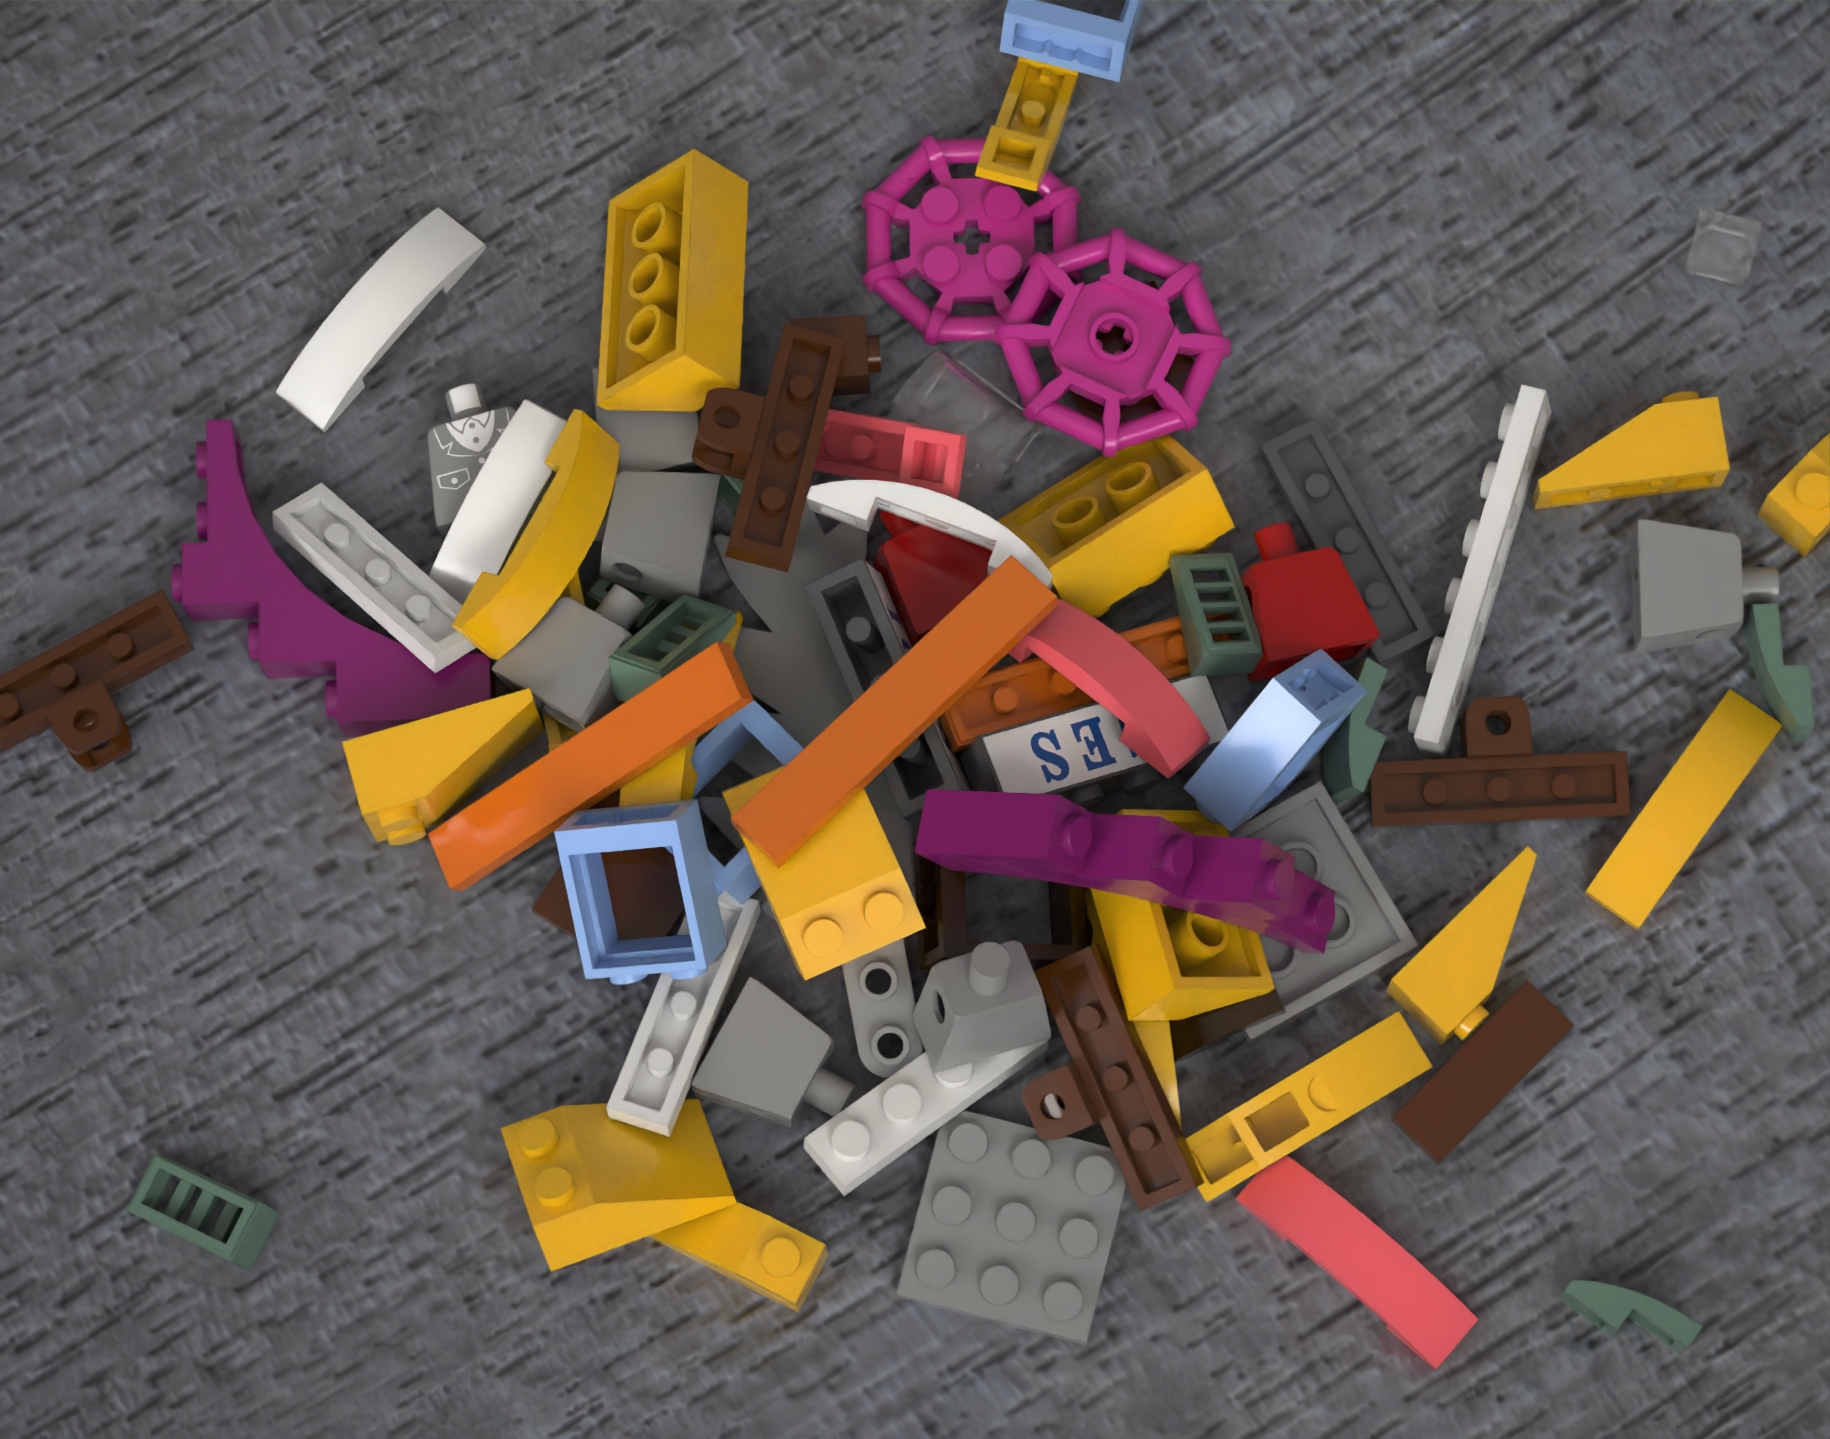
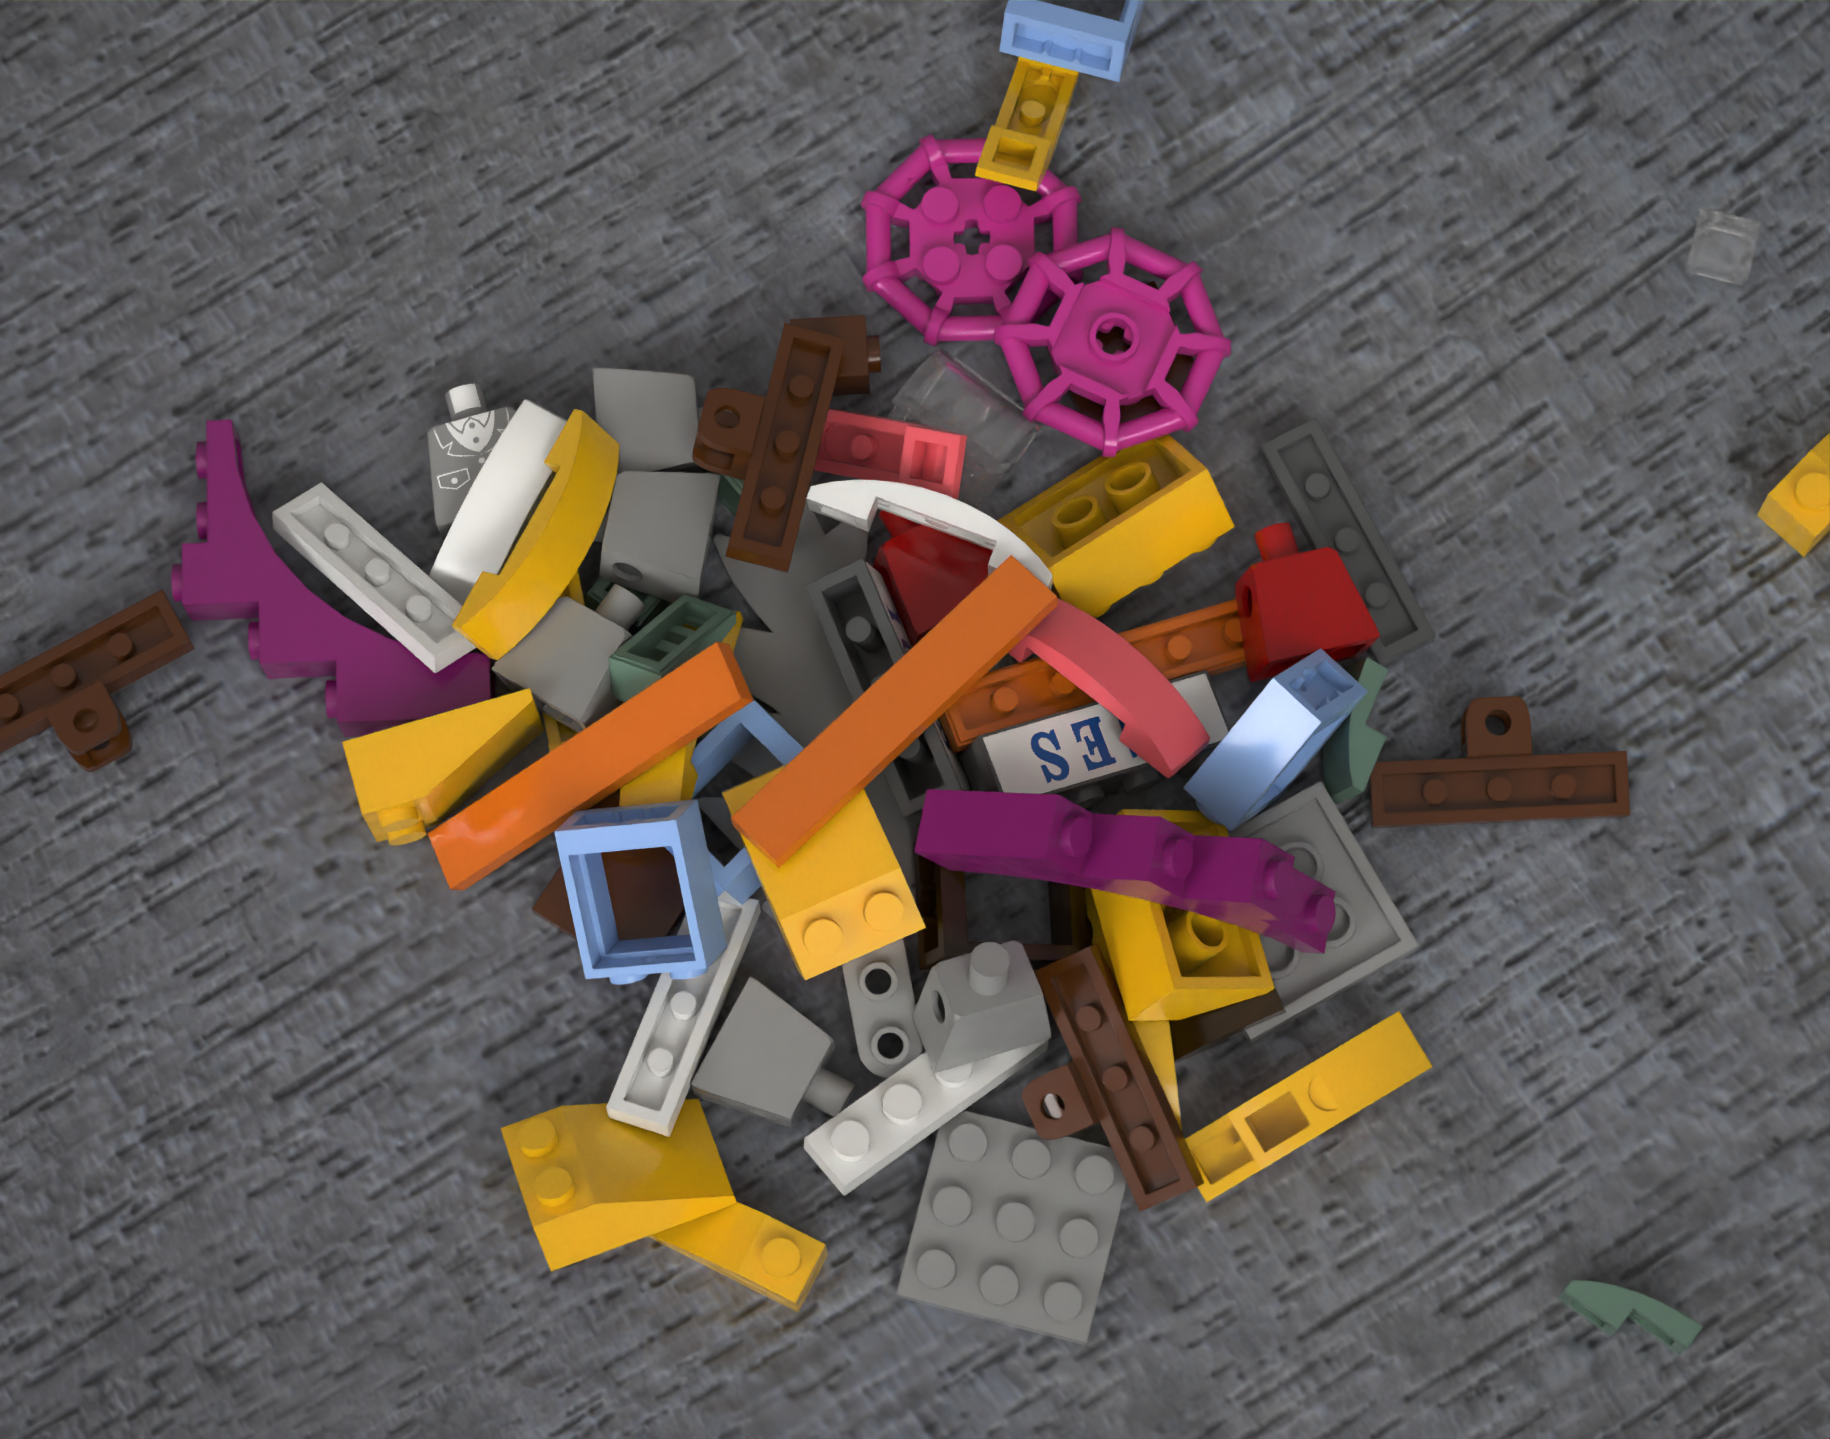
(239, 1229): sand green slope -> none
(375, 315): white slope -> none
(673, 288): yellow slope -> none
(1205, 655): sand green slope -> none
(1359, 1258): coral slope -> none
(1459, 966): yellow slope -> none
(1472, 597): white plate -> none
(1482, 1072): reddish brown tile -> none
(1657, 452): yellow slope -> none
(1683, 809): yellow slope -> none
(1691, 585): light grey torso -> none
(1783, 686): sand green slope -> none

